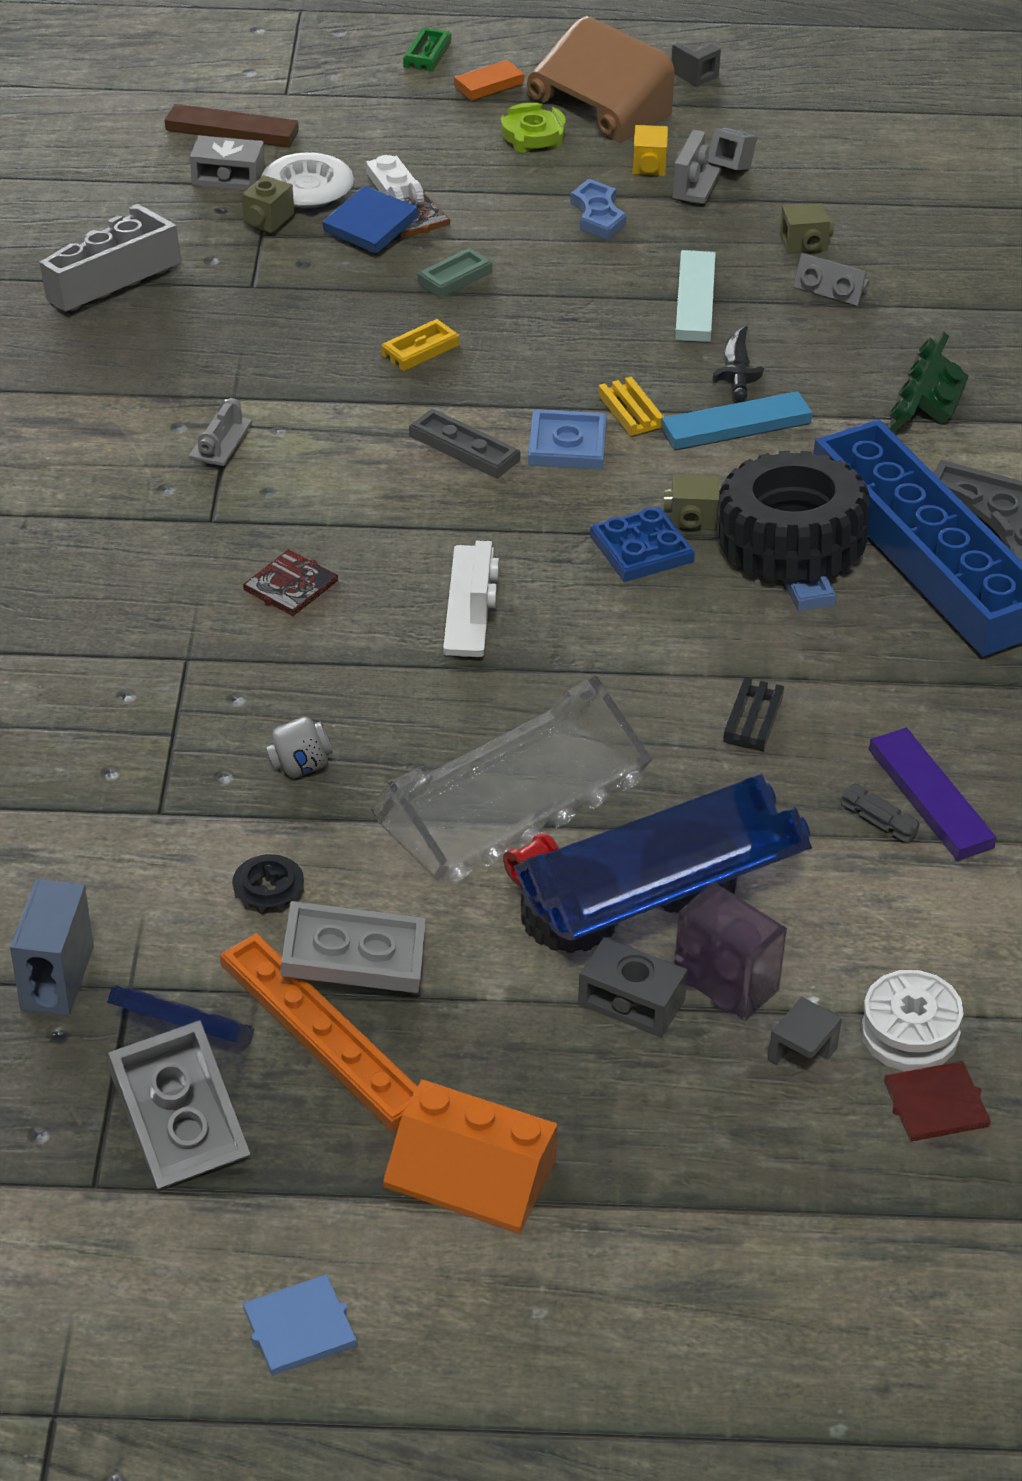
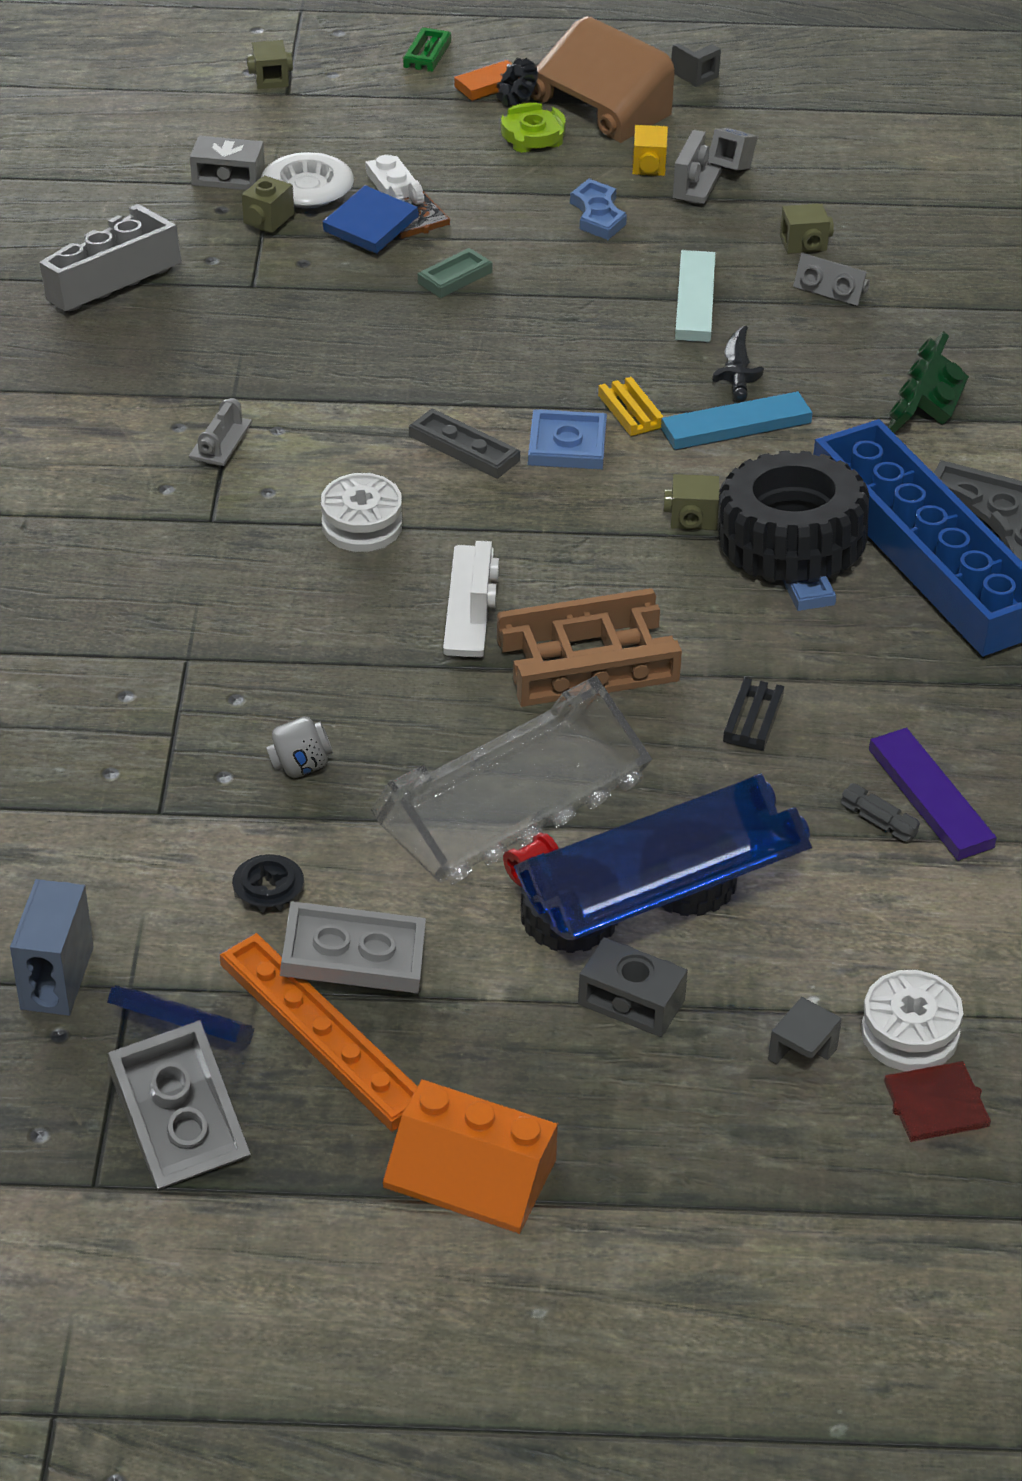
(231, 125): reddish brown tile -> none
(270, 64): none -> olive brick
(290, 582): piece -> none
(299, 1324): medium blue piece -> none
(361, 512): none -> white wheel
(420, 344): yellow tile -> none
(514, 90): none -> black gear
(618, 669): none -> medium nougat fence
(641, 543): blue tile -> none
(730, 950): clear purple brick -> none

